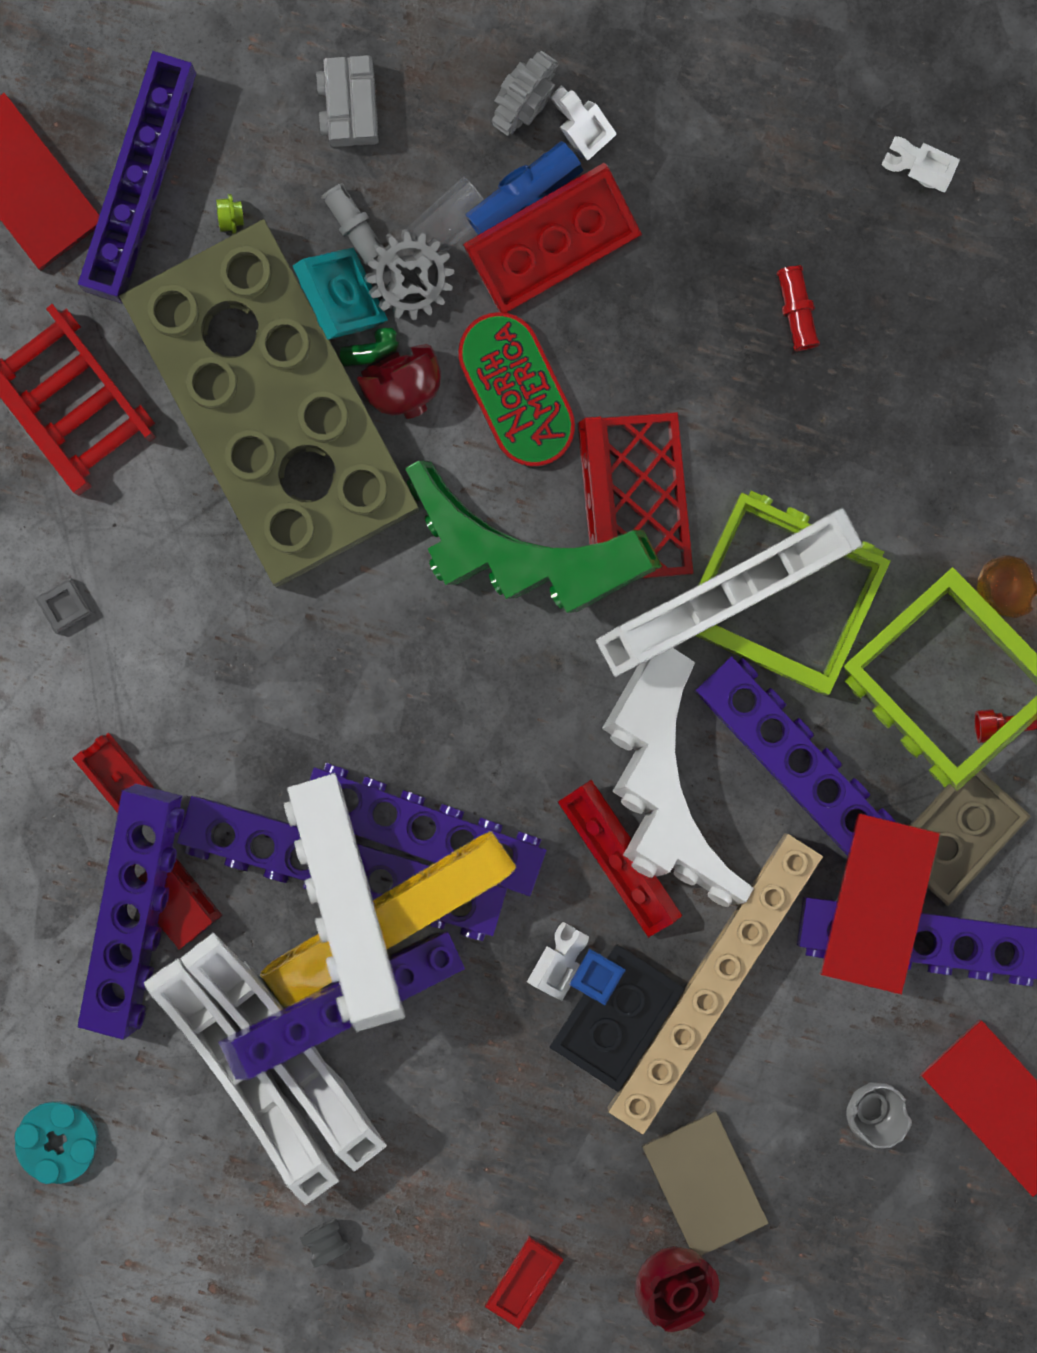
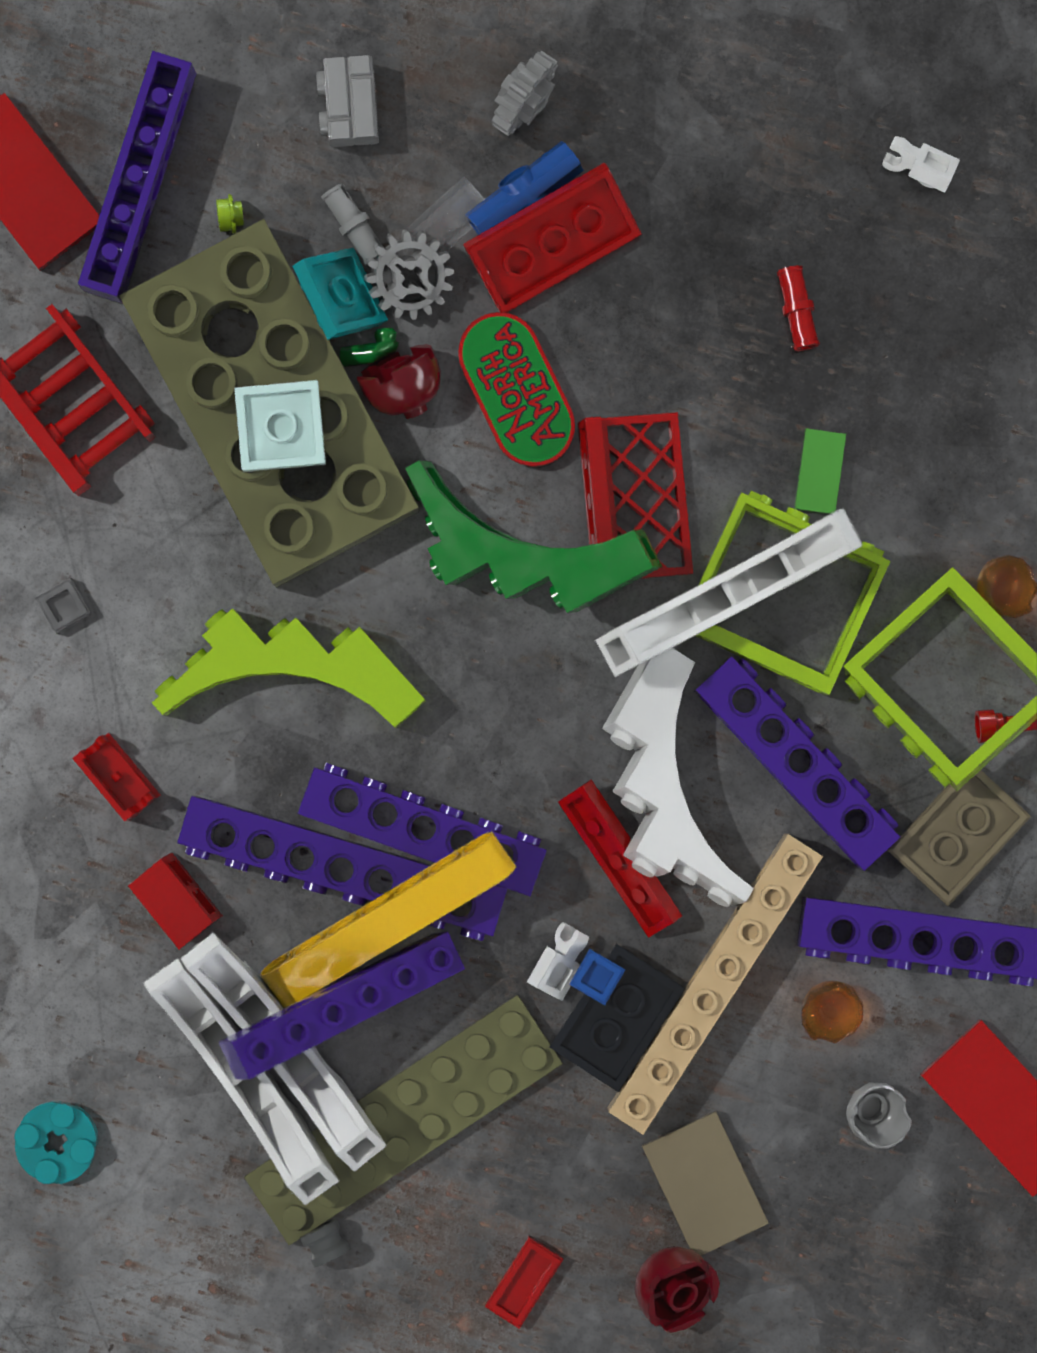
(100, 1007): dark purple brick -> none
(280, 426): none -> light aqua plate
(293, 651): none -> lime arch
(345, 903): white brick -> none
(421, 1112): none -> olive plate
(586, 124): white plate -> none
(820, 471): none -> bright green tile
(831, 1011): none -> clear orange hair
(879, 904): red tile -> none

